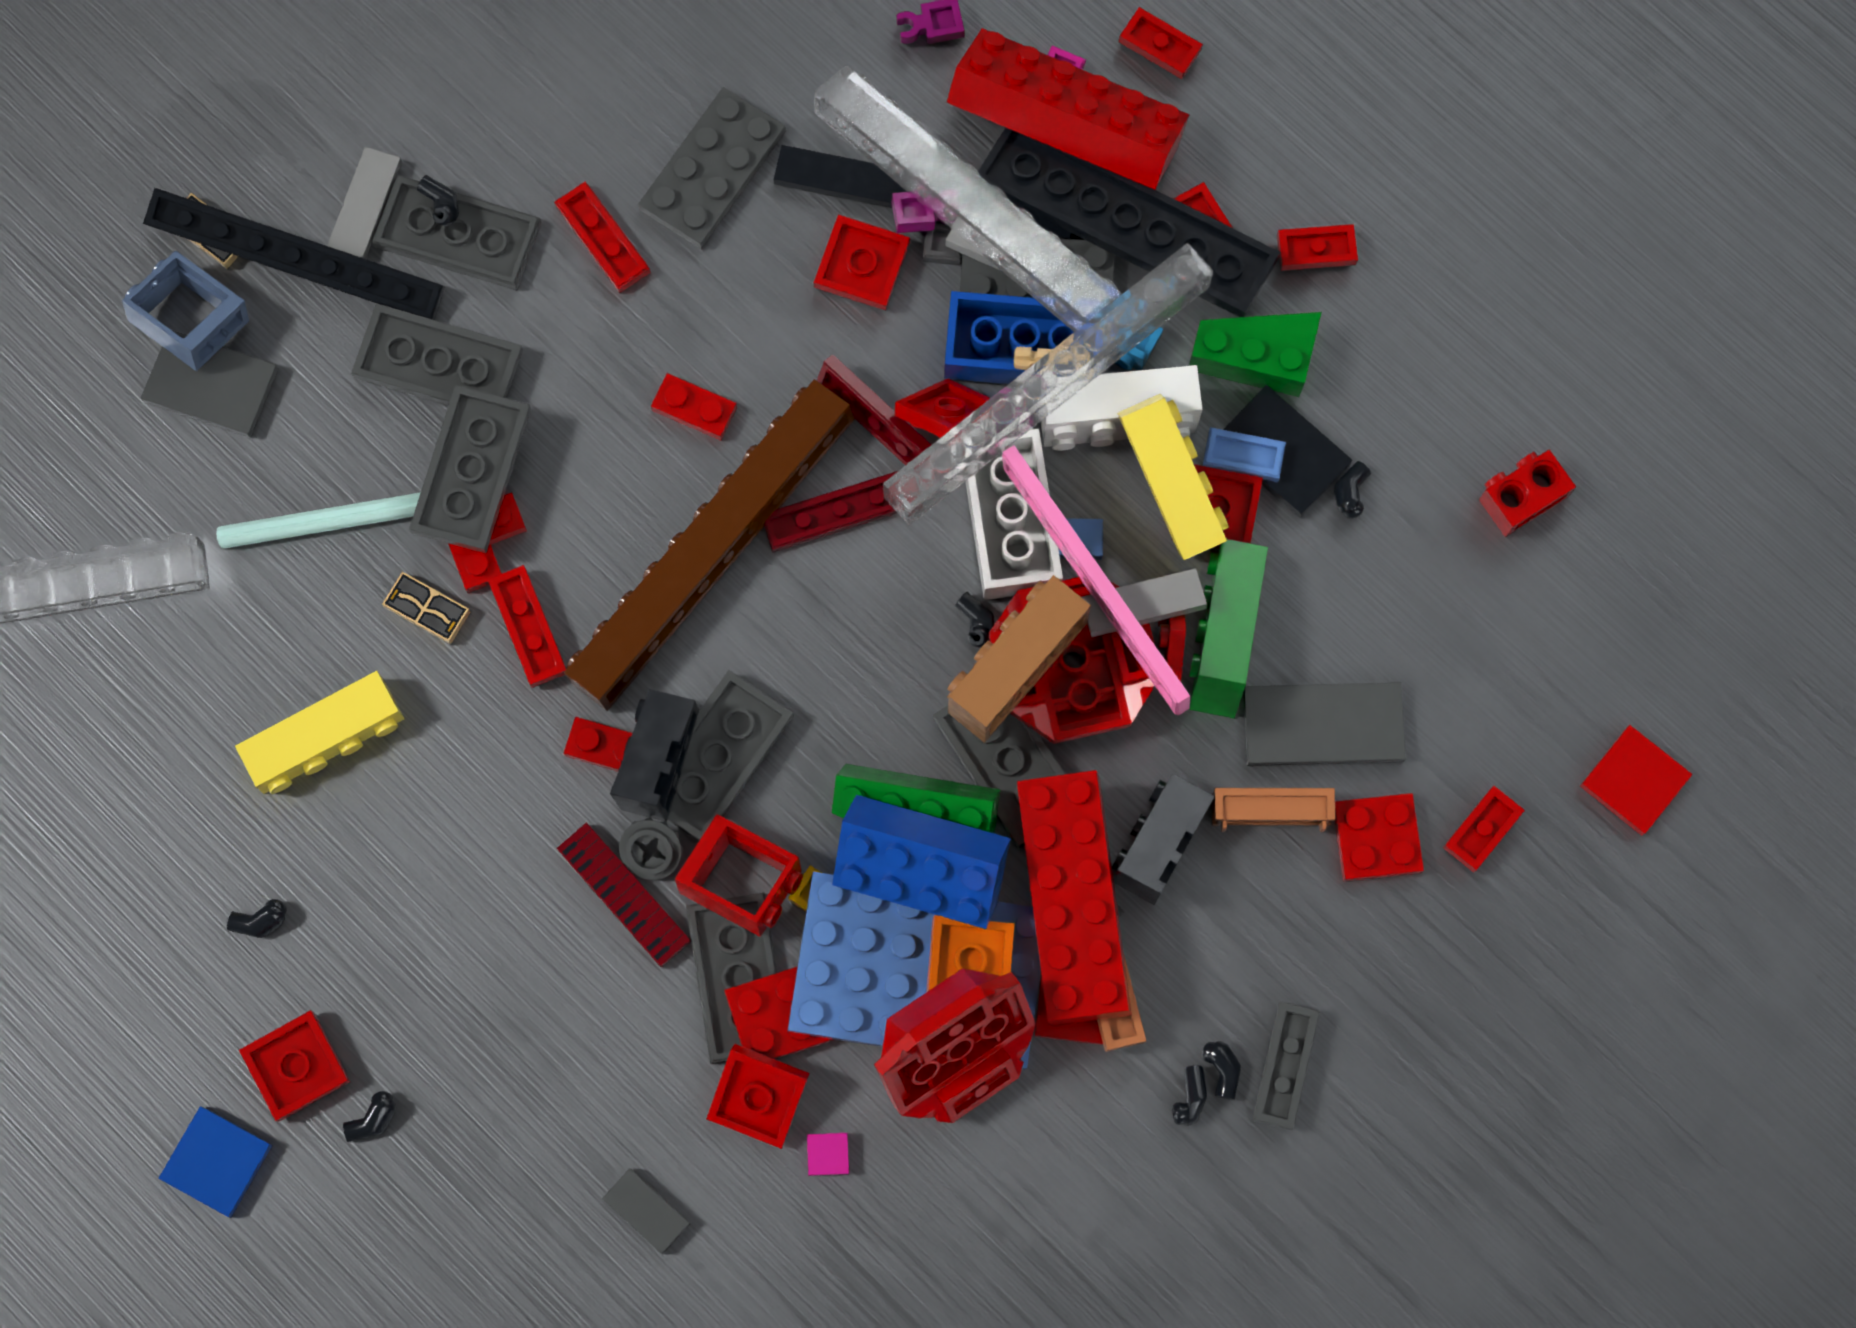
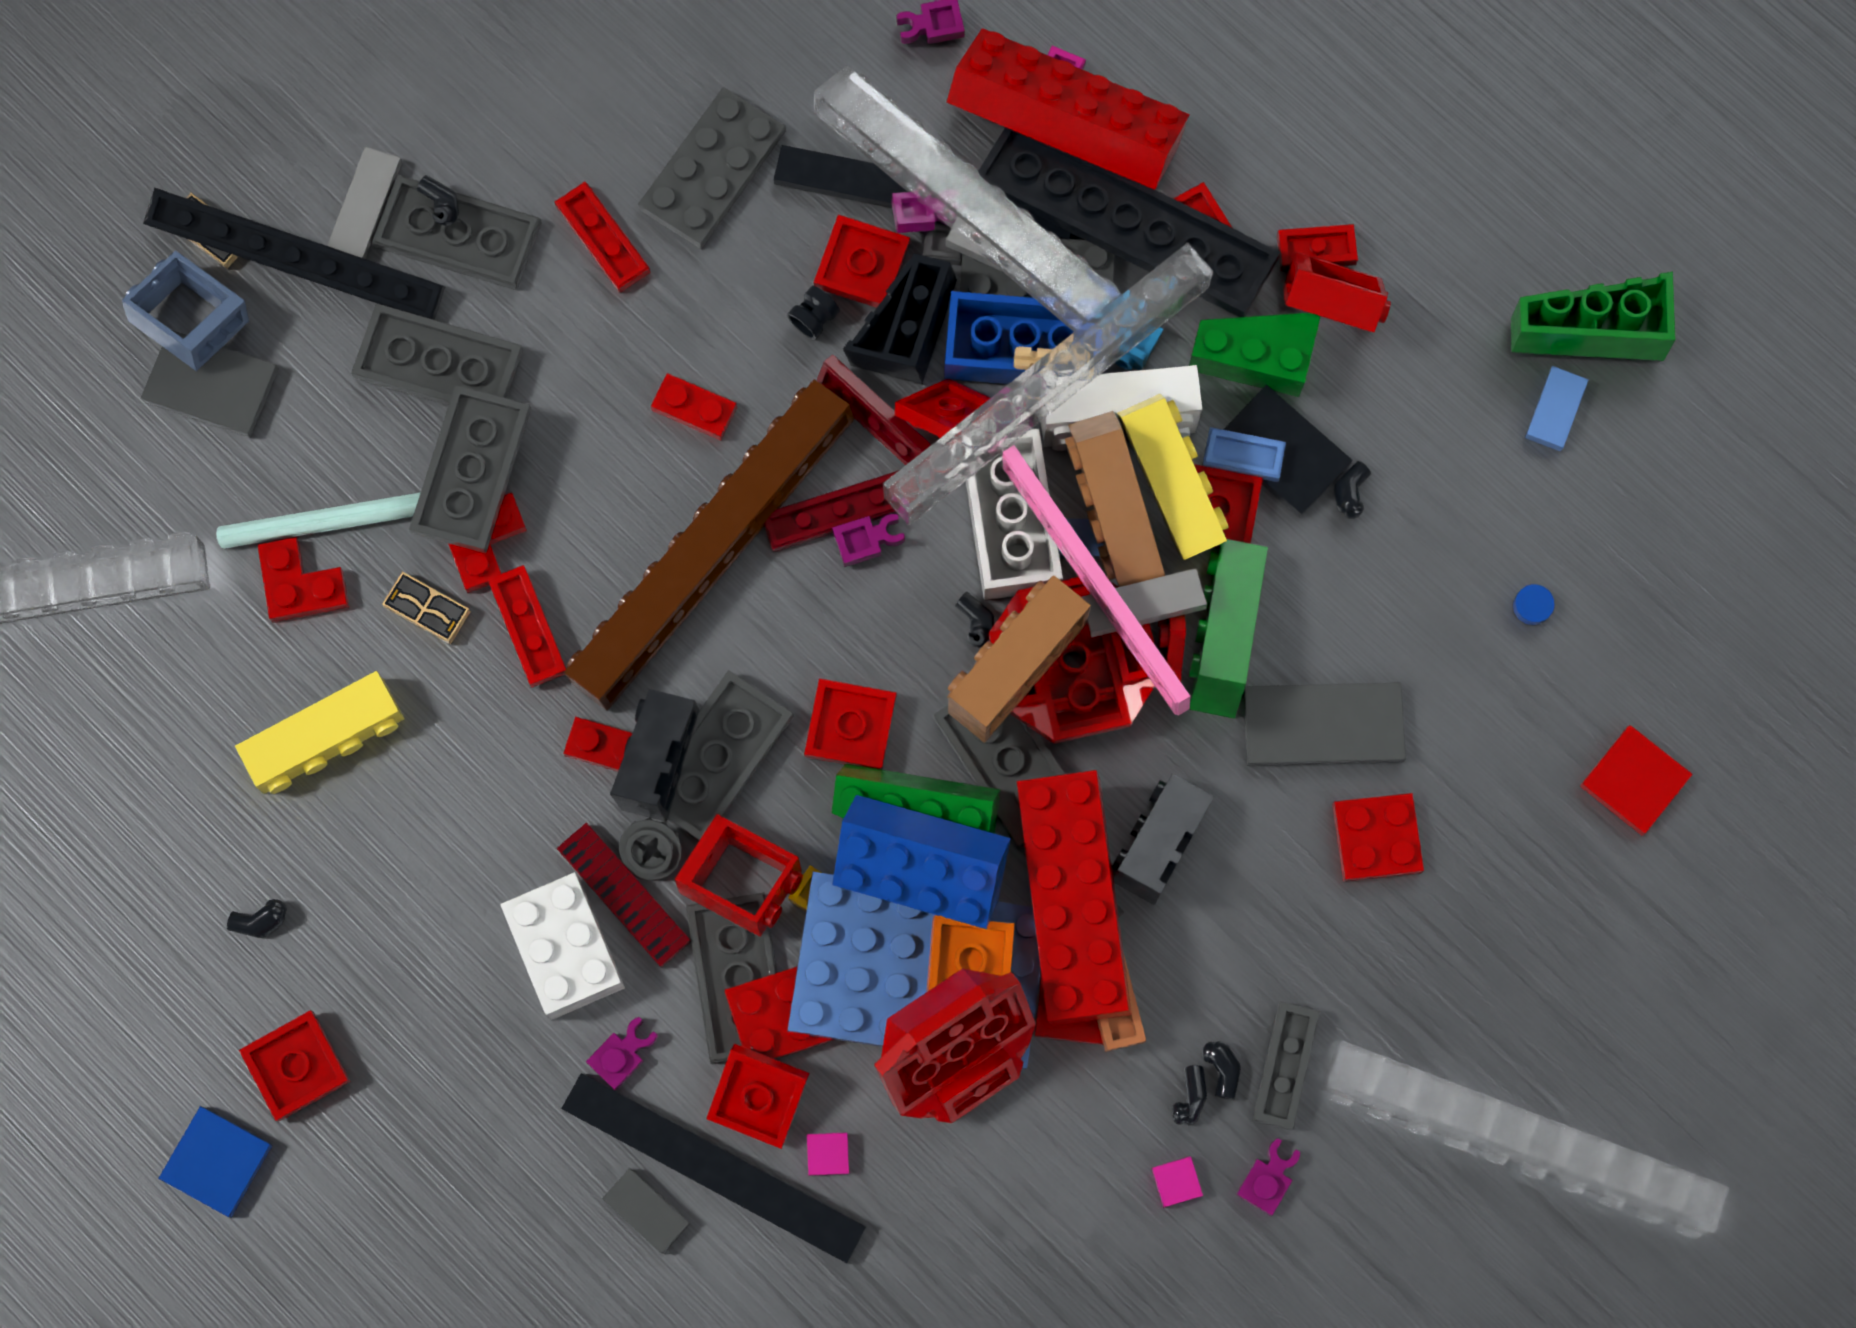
(291, 591): none -> red plate
(375, 1121): black arm -> none
(562, 946): none -> white brick
(618, 1058): none -> magenta plate
(714, 1168): none -> black tile
(813, 312): none -> black wheel
(850, 724): none -> red plate
(861, 540): none -> magenta plate
(907, 322): none -> black wedge
(1118, 506): none -> medium nougat brick
(1160, 43): red plate -> none
(1177, 1182): none -> dark pink tile
(1265, 1182): none -> magenta plate
(1273, 807): nougat container -> none
(1336, 292): none -> red window
(1483, 829): red plate -> none
(1524, 1139): none -> clear brick
(1531, 498): red brick -> none
(1533, 604): none -> blue tile
(1556, 408): none -> medium blue tile
(1600, 321): none -> green wedge

